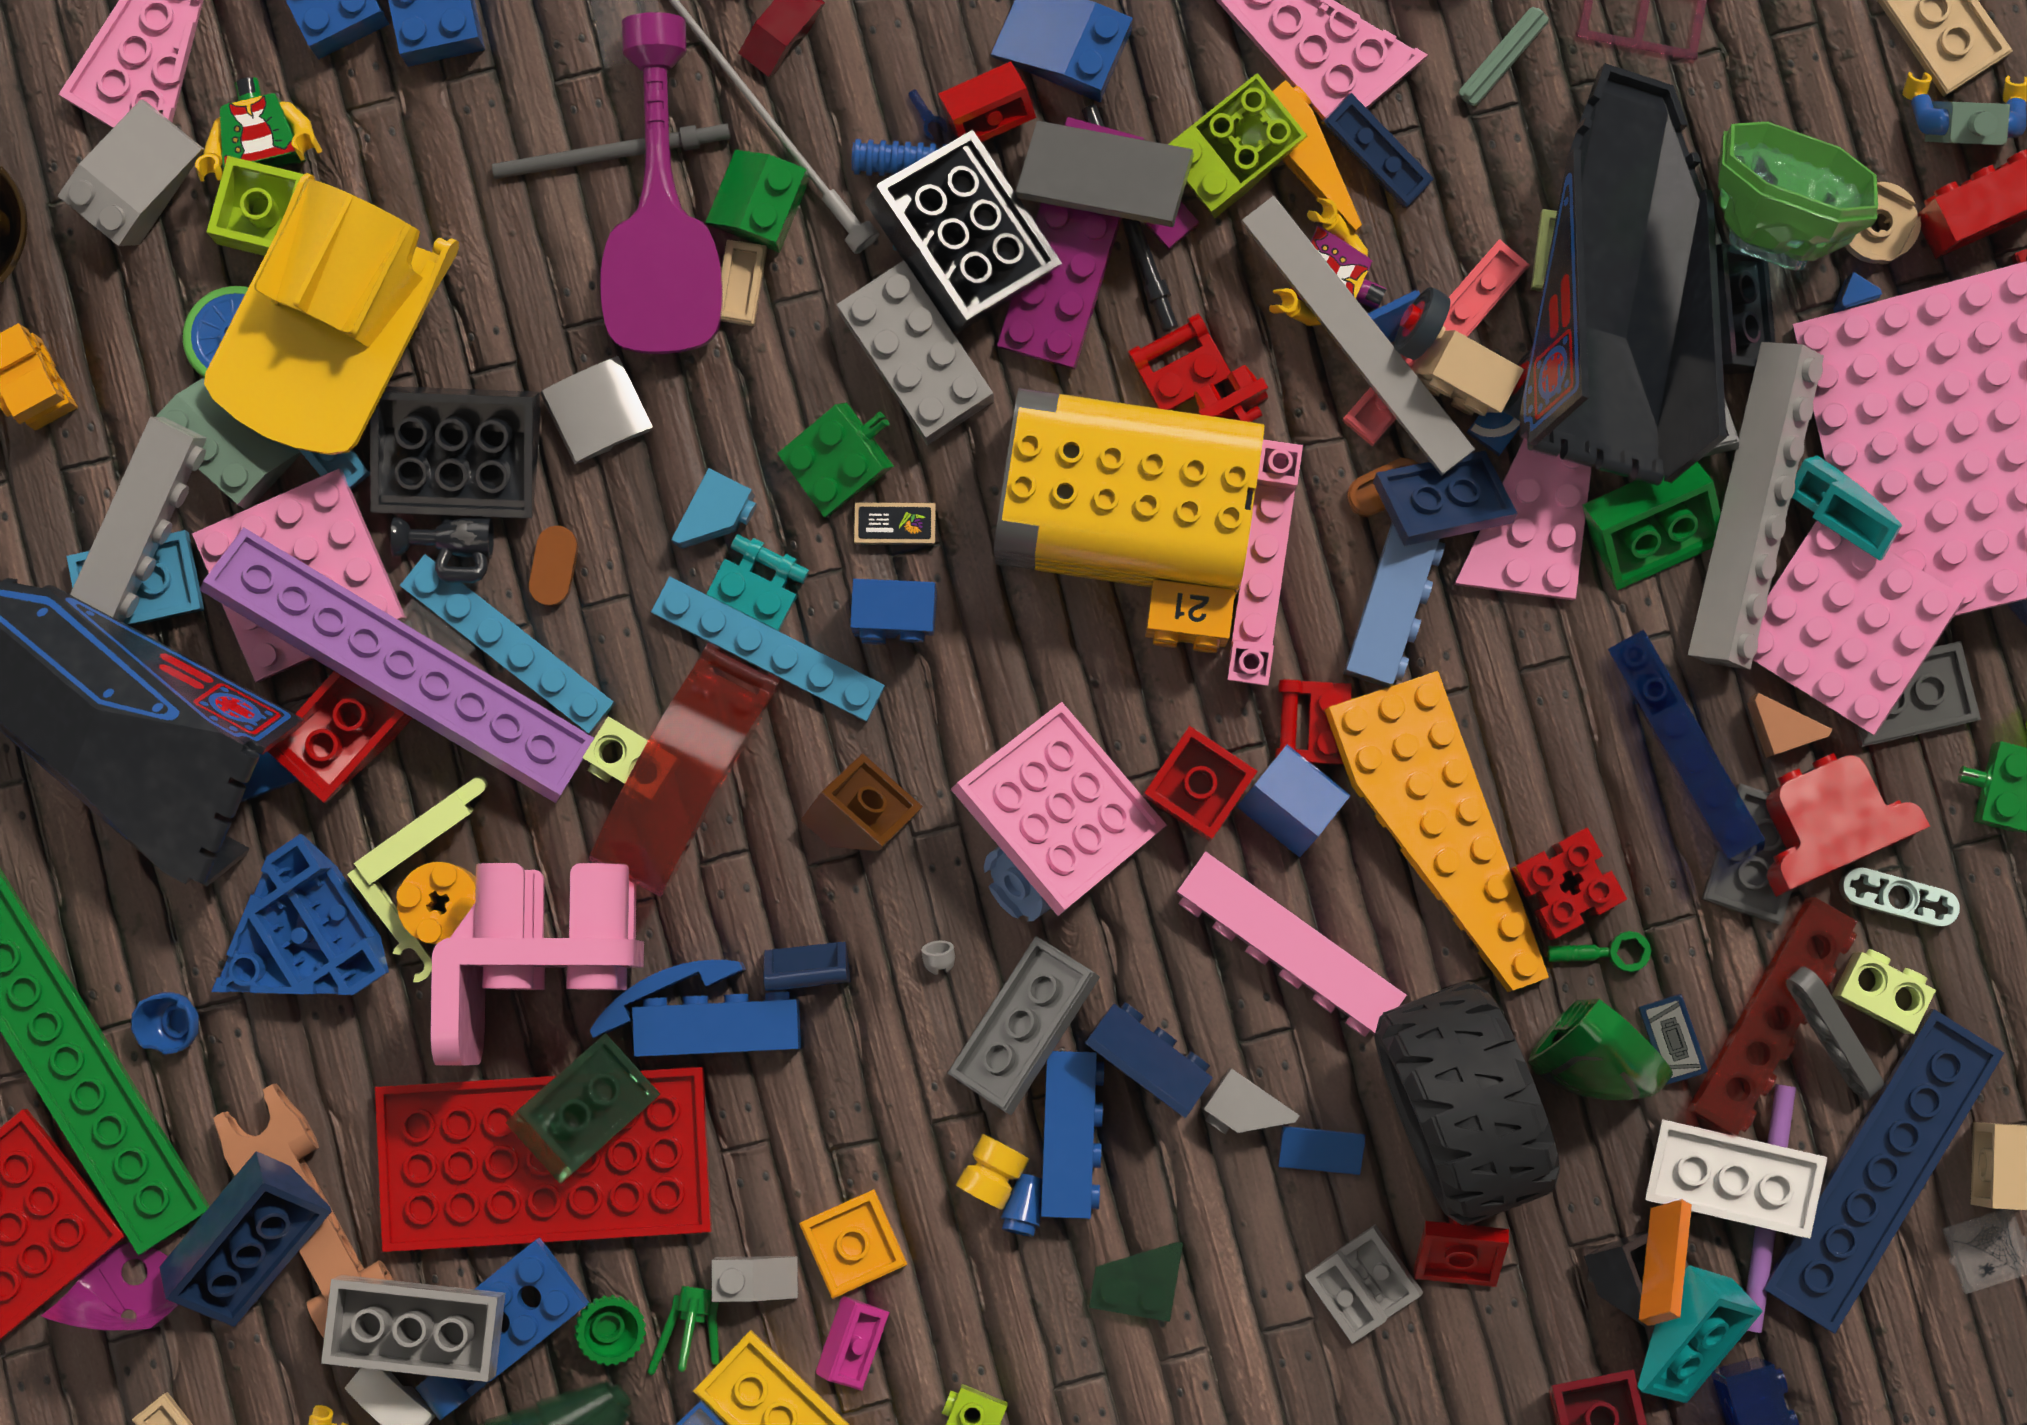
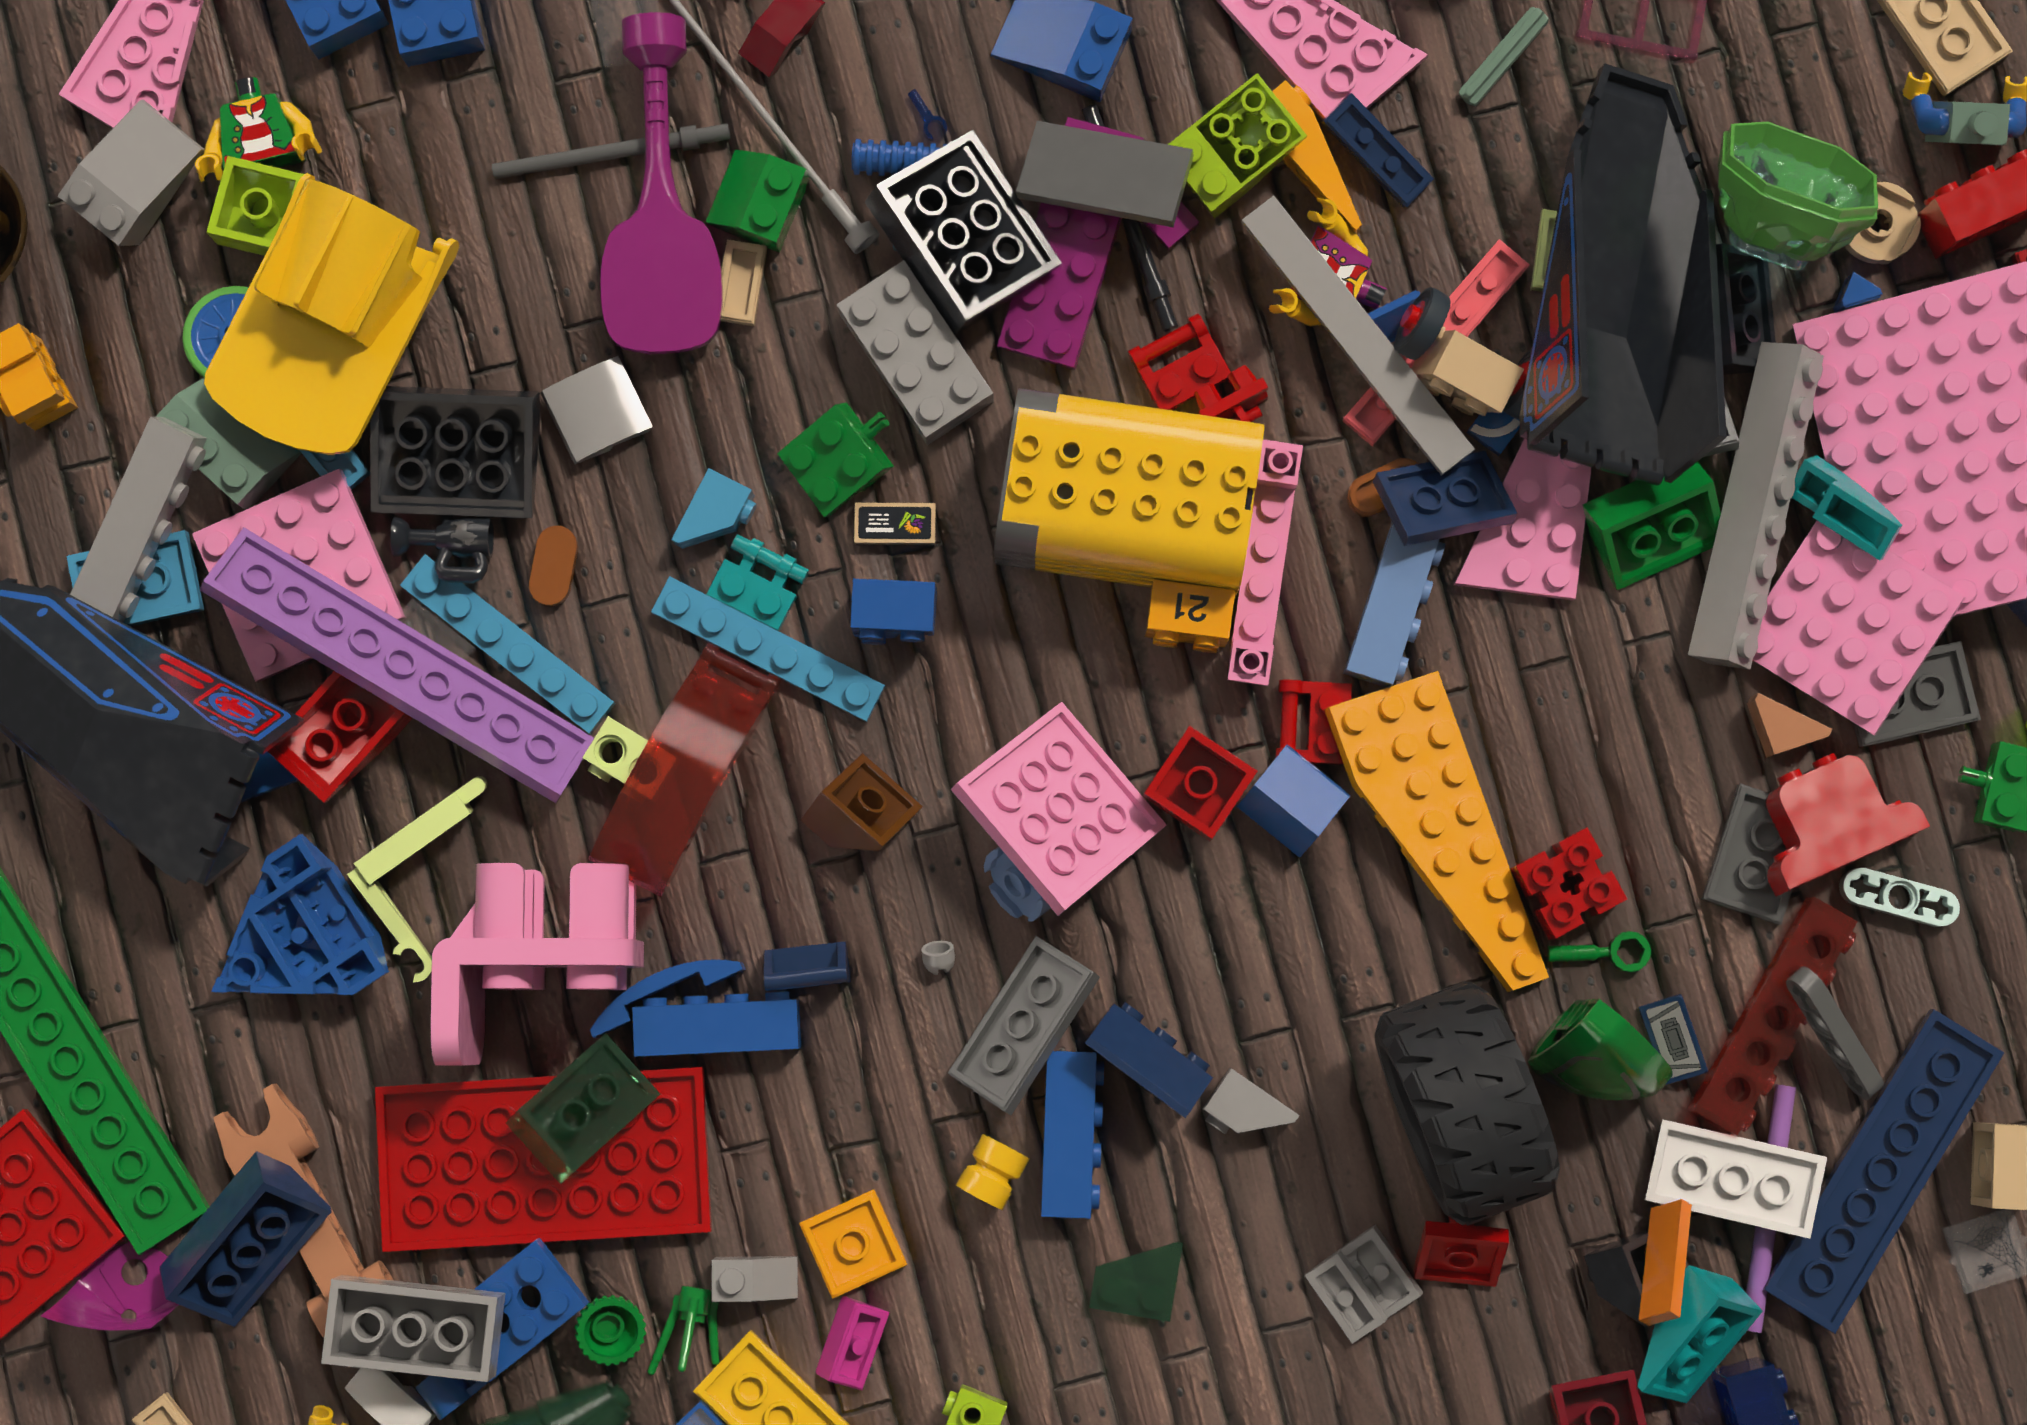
(165, 1022): blue hair -> none
(418, 897): light orange brick -> none
(988, 103): red brick -> none
(1023, 1207): blue cone -> none
(1289, 943): bright pink brick -> none
(1321, 1150): blue slope -> none
(1687, 749): clear blue slope -> none
(1880, 1000): yellowish green brick -> none

